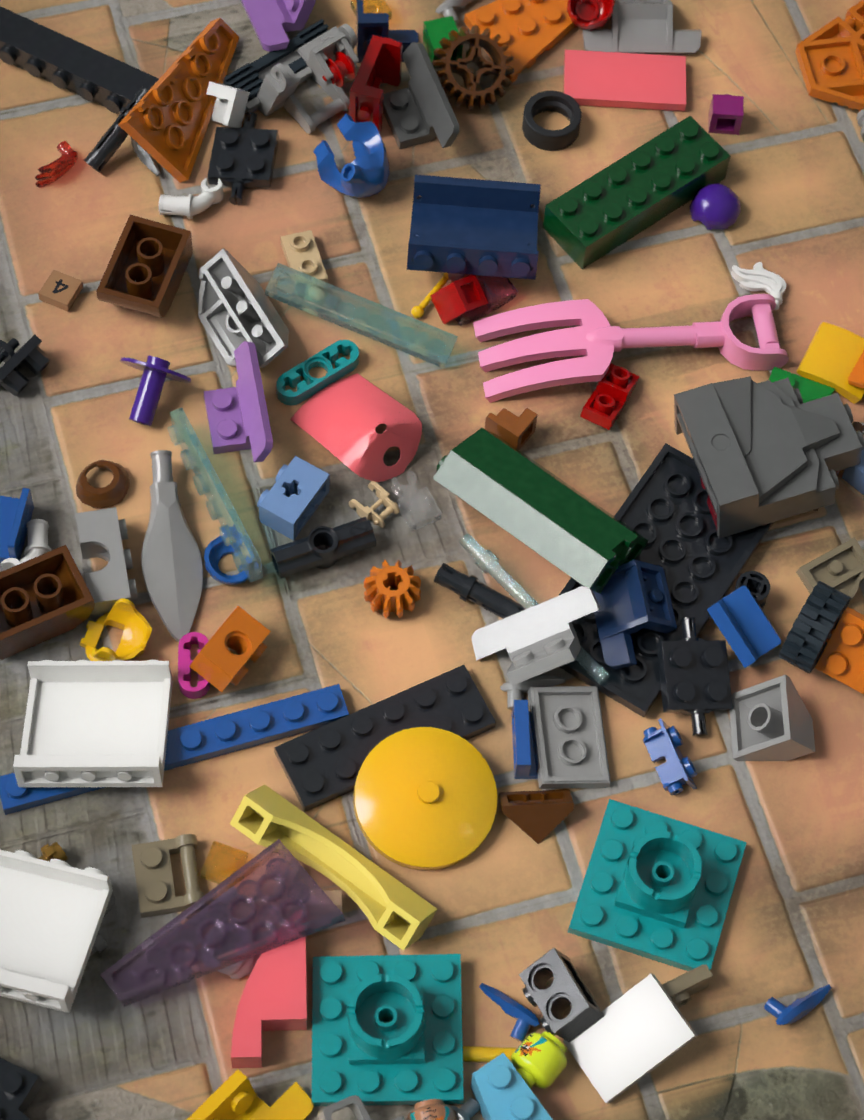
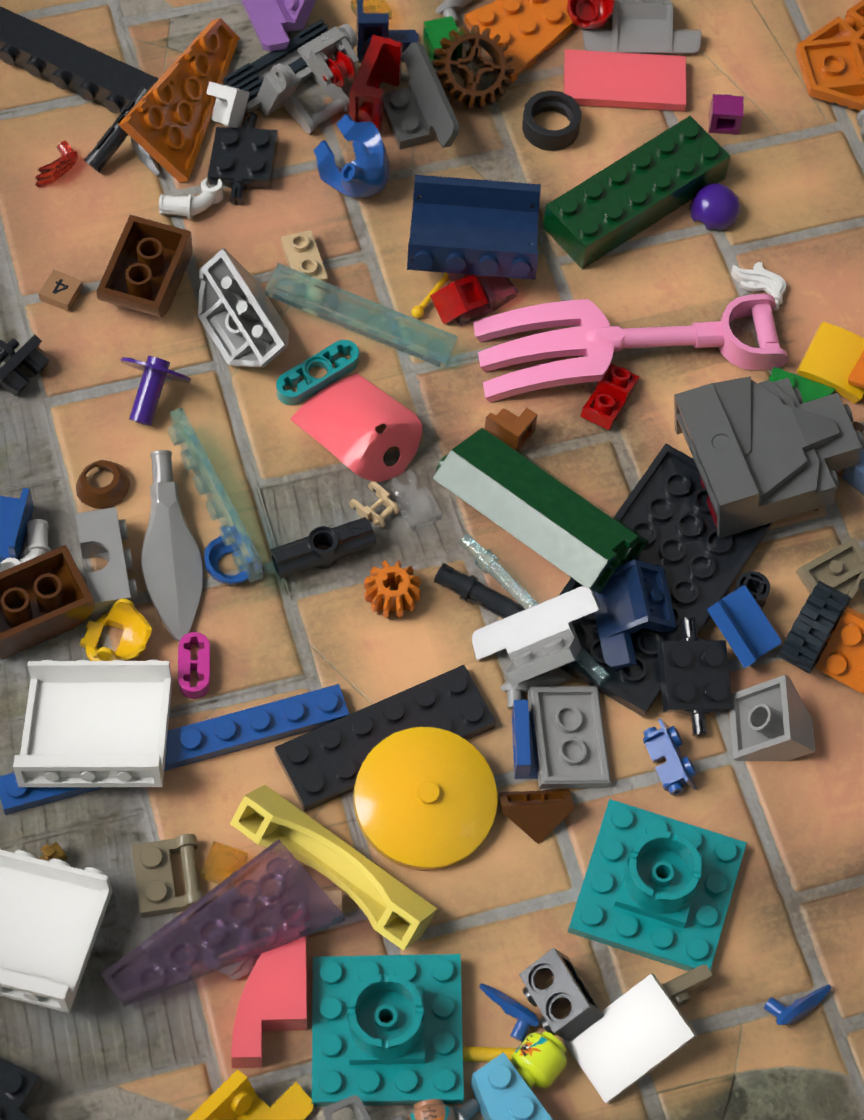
(218, 663): orange brick -> none
(239, 413): medium lavender plate -> none
(293, 497): medium blue brick -> none

